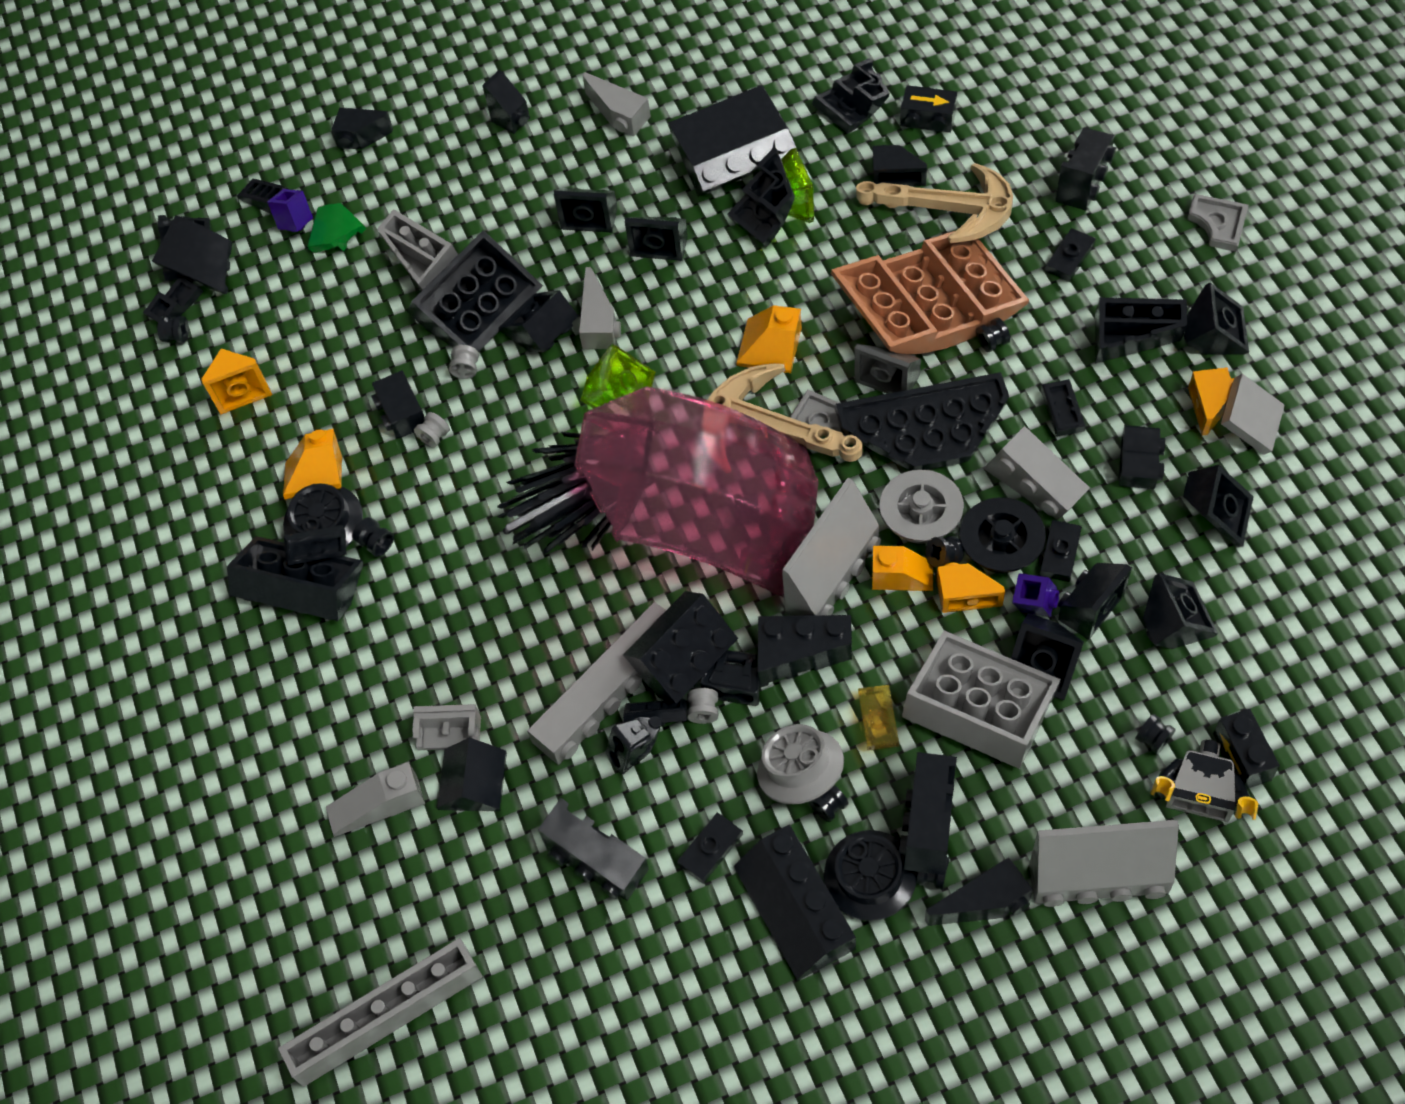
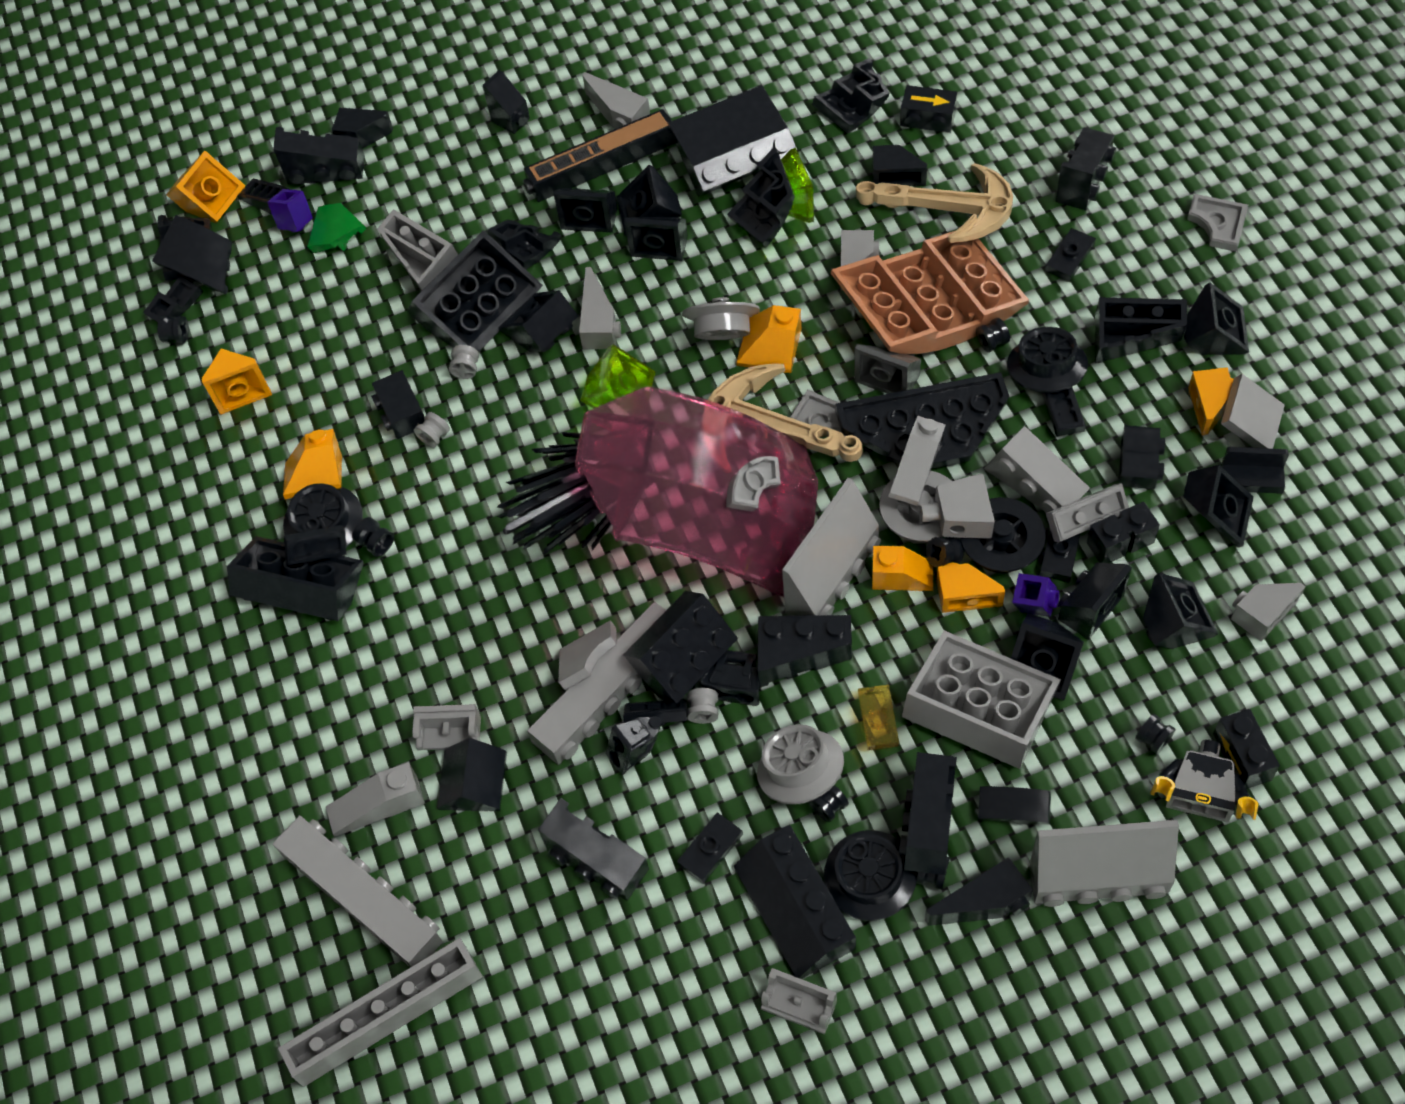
(206, 188): none -> light orange slope
(318, 158): none -> black wedge
(357, 892): none -> light grey brick
(523, 241): none -> black slope
(581, 655): none -> light grey tile
(599, 155): none -> black brick
(648, 197): none -> black slope
(721, 319): none -> light grey wheel
(751, 481): none -> light grey tile
(798, 1001): none -> light grey hinge
(857, 246): none -> light grey slope
(917, 460): none -> light grey slope
(961, 508): none -> light grey torso
(1014, 804): none -> black slope
(1047, 360): none -> black wheel
(1080, 514): none -> light grey tile
(1111, 537): none -> black piece
(1257, 468): none -> black panel
(1265, 606): none -> light grey slope

